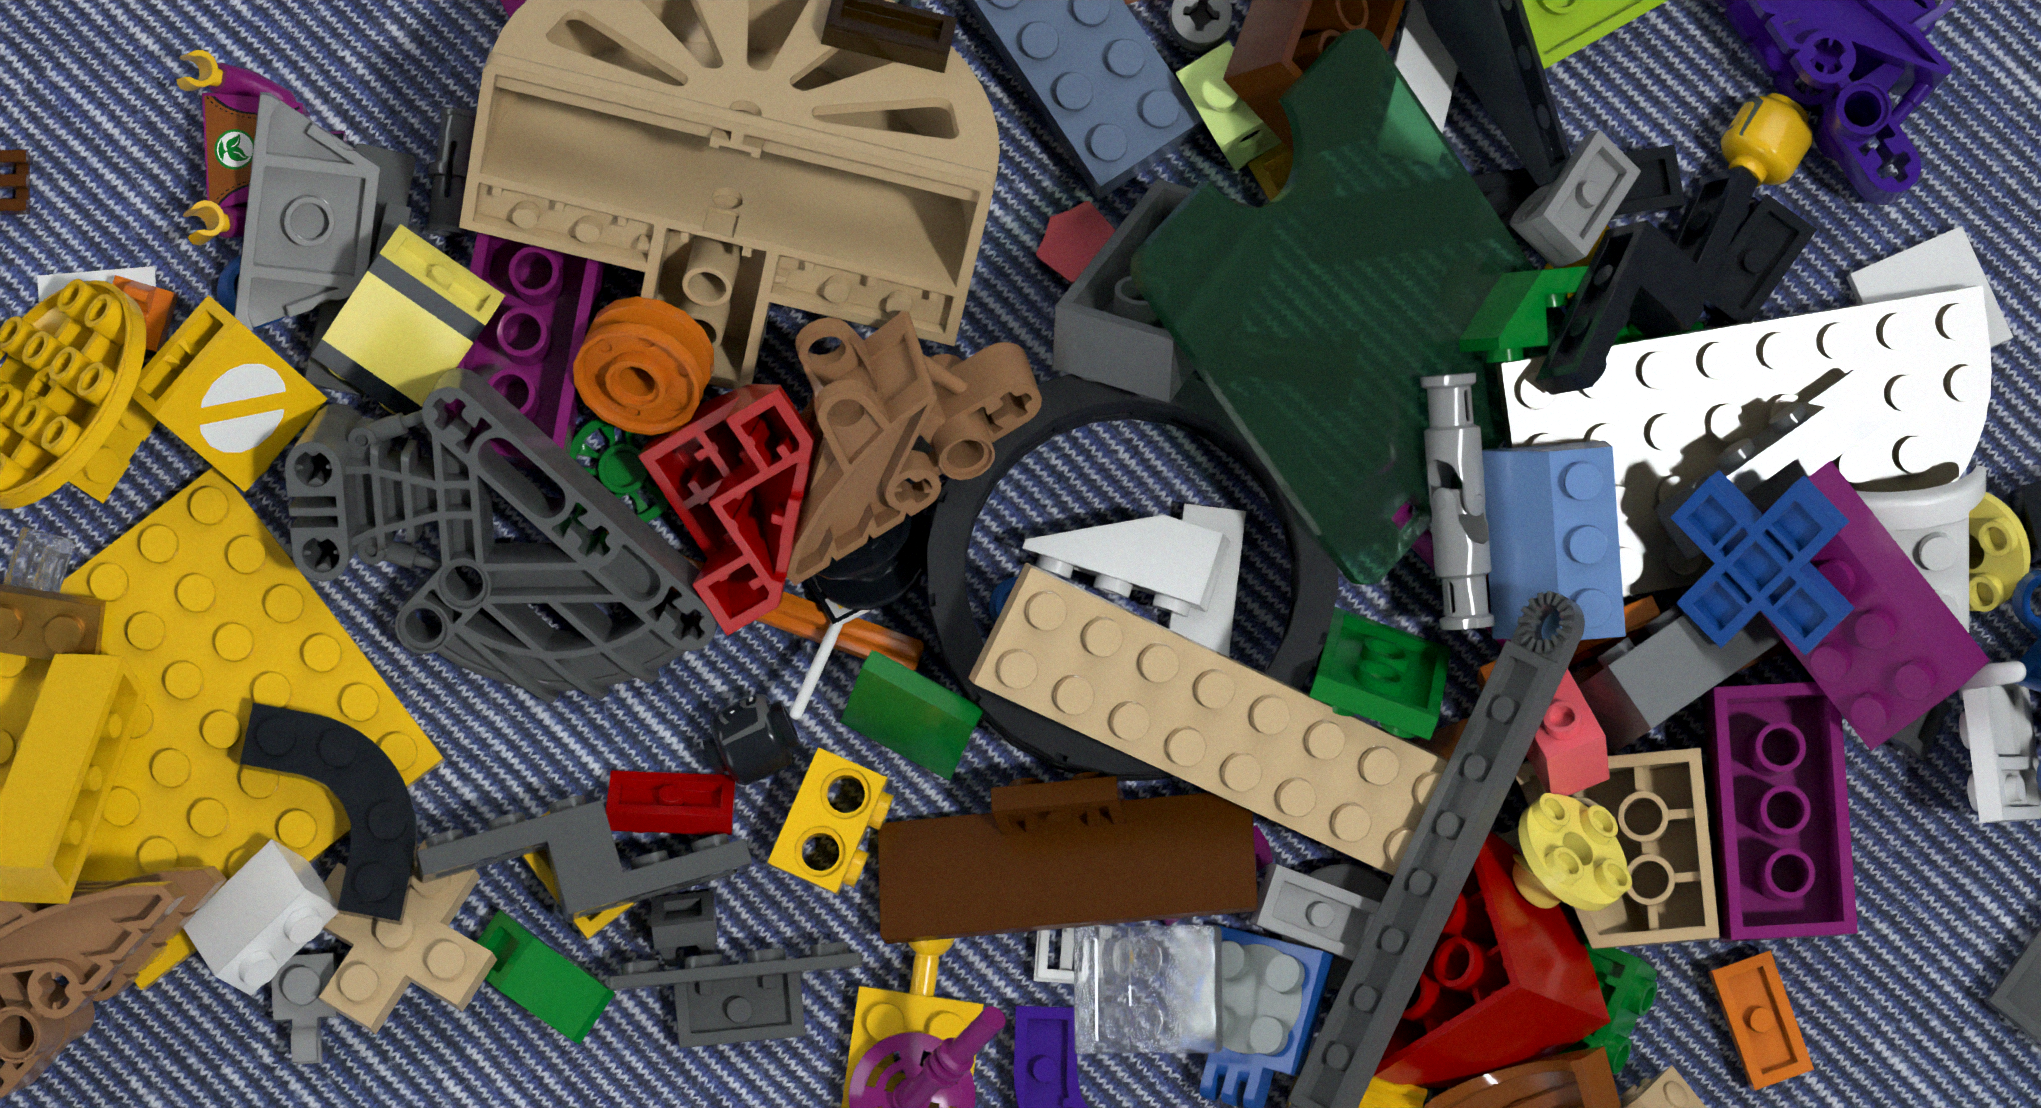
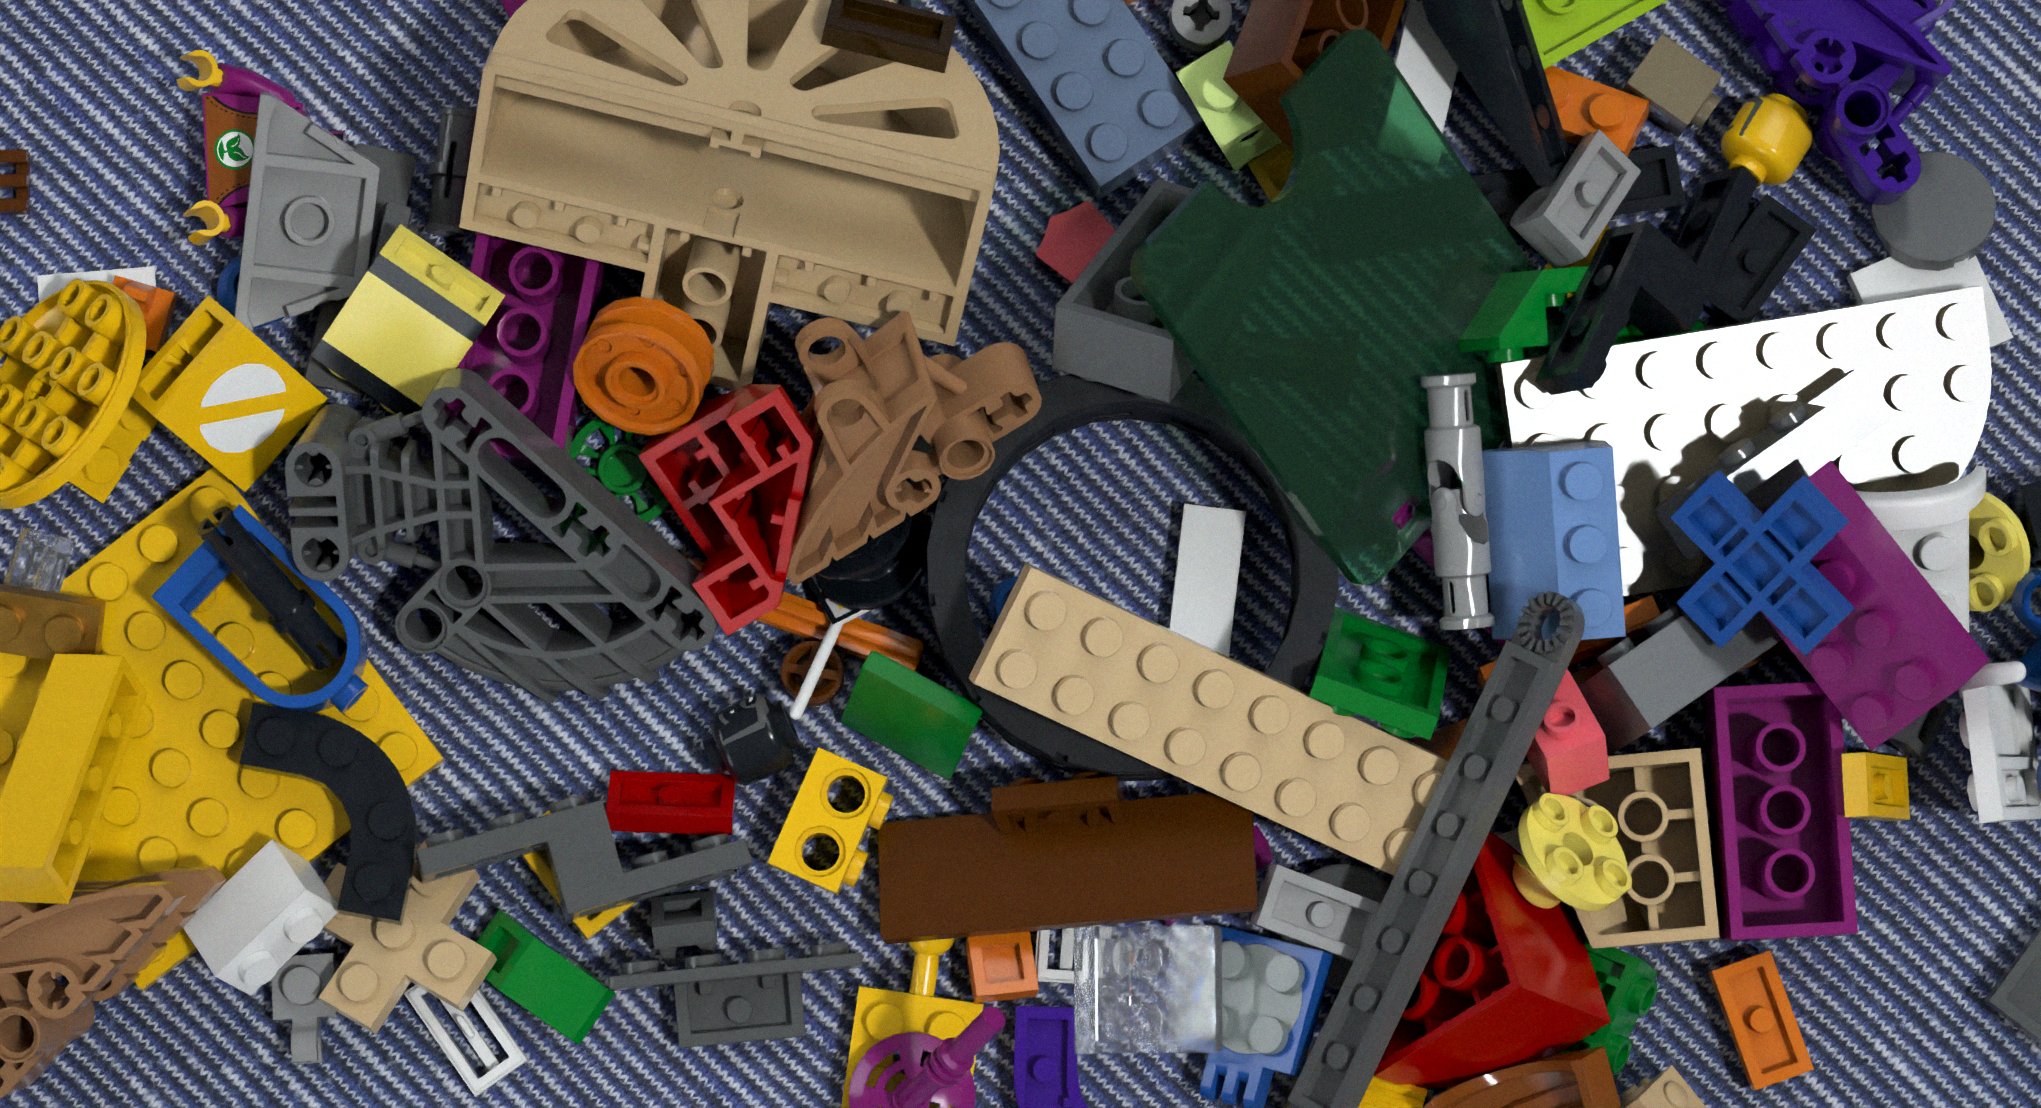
(206, 571): none -> blue window
(288, 608): none -> black pin
(497, 1070): none -> white tile
(799, 661): none -> reddish brown wheel
(1001, 967): none -> orange plate
(1148, 554): white slope -> none
(1591, 106): none -> orange plate
(1675, 86): none -> dark tan brick
(1875, 787): none -> yellow plate
(1940, 216): none -> dark grey tile

